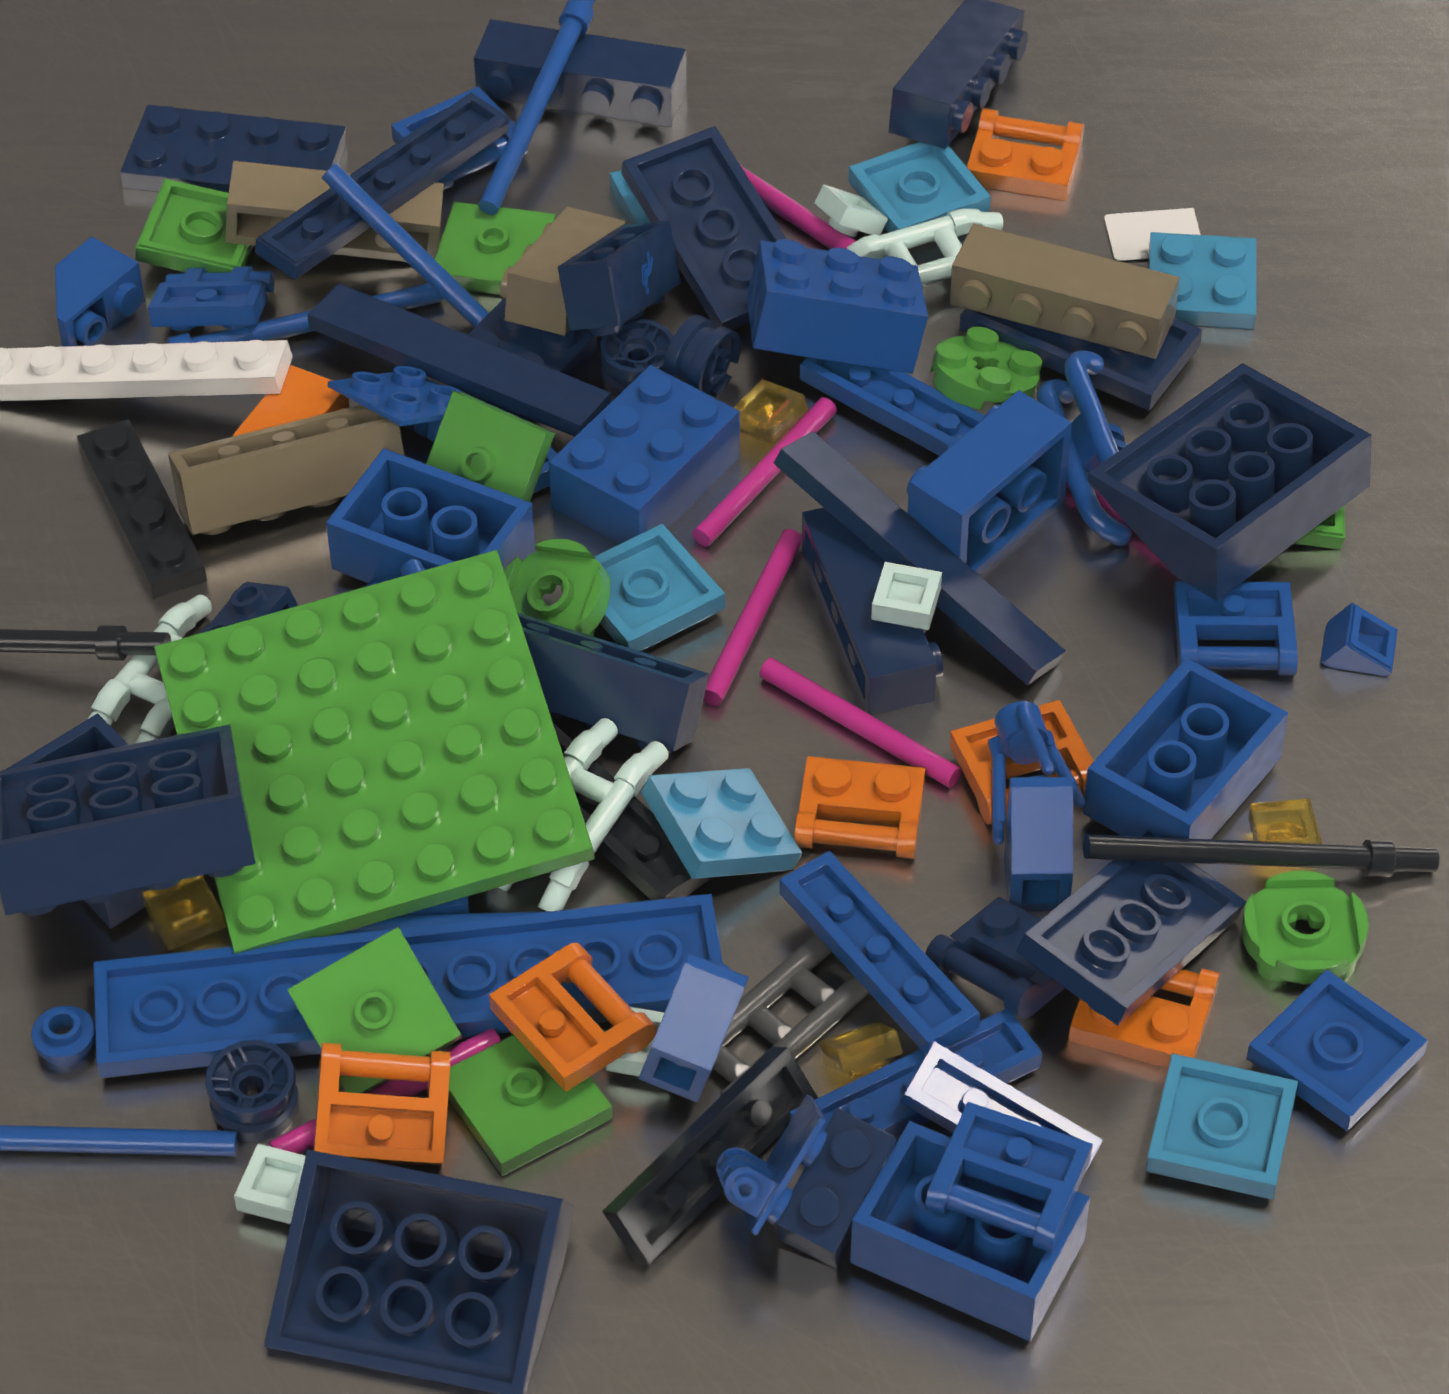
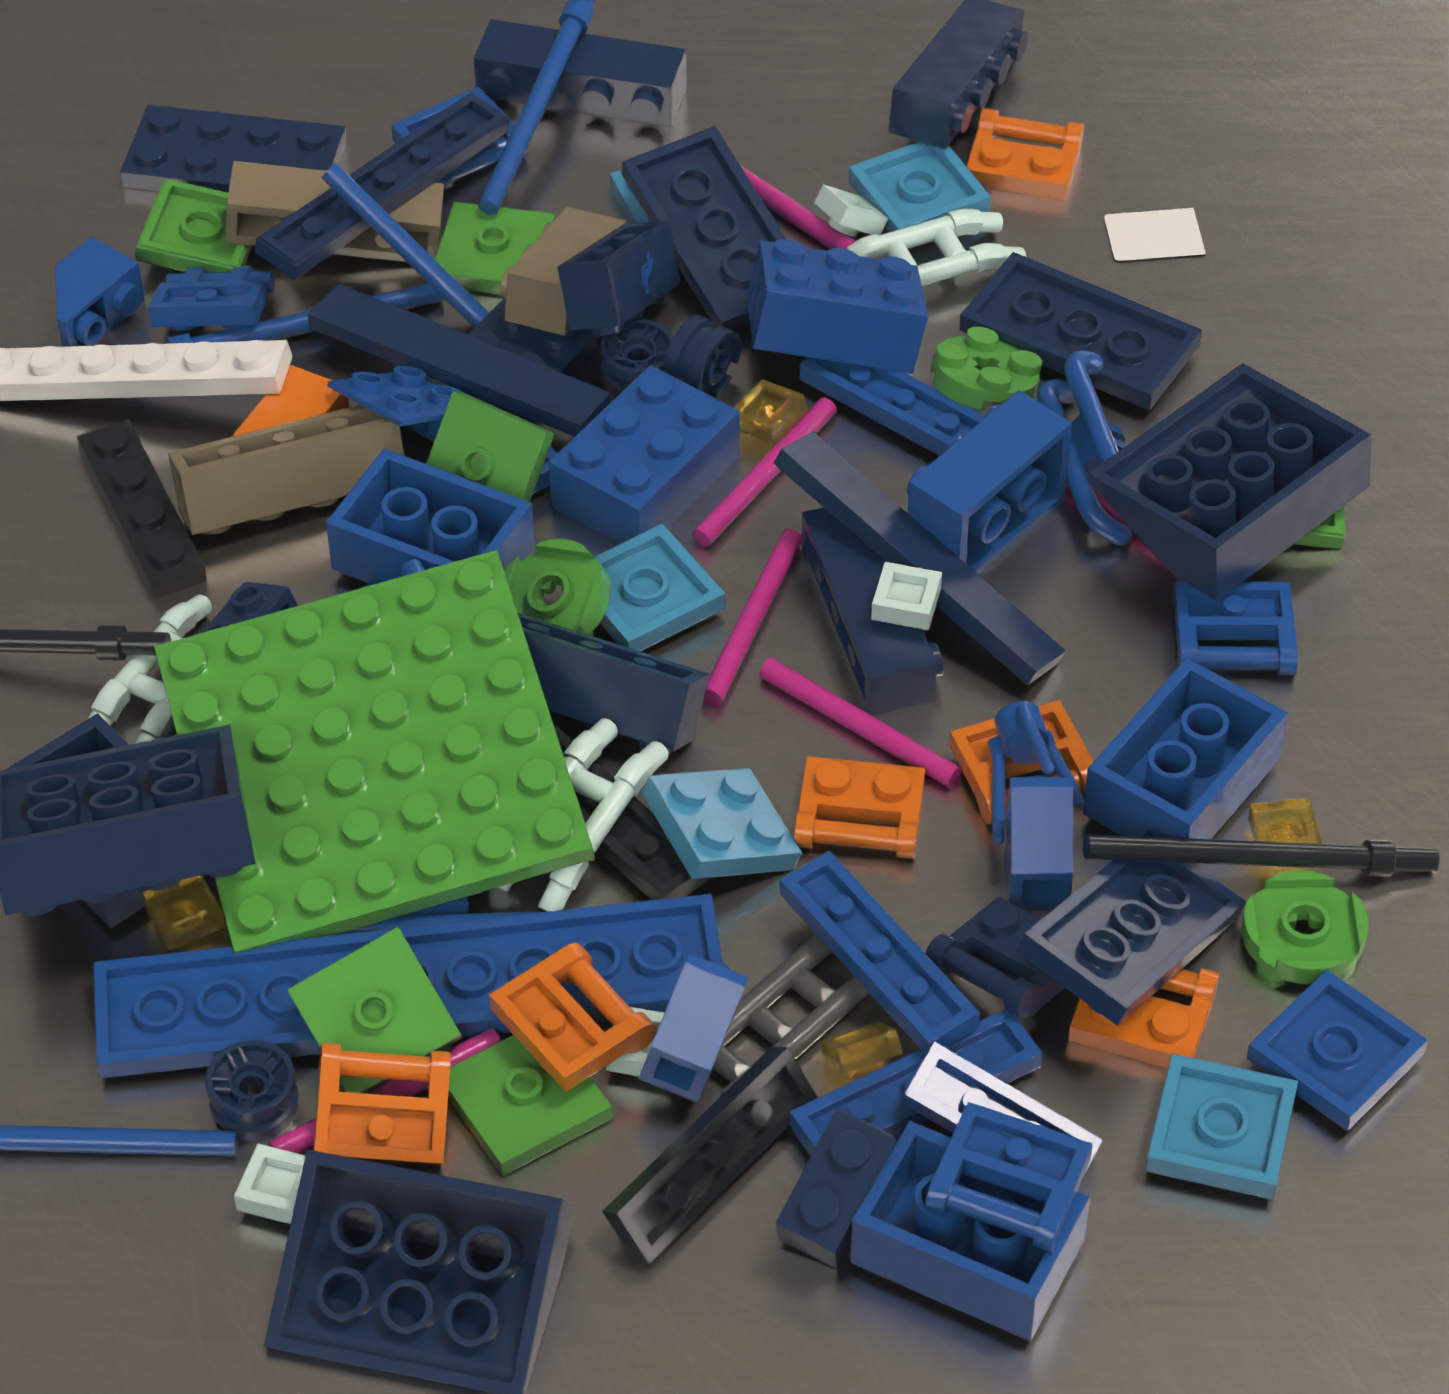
(68, 1047): blue plate -> none
(761, 1185): blue hinge -> none
(1064, 290): dark tan brick -> none
(1214, 276): dark azure plate -> none
(1359, 642): blue slope -> none

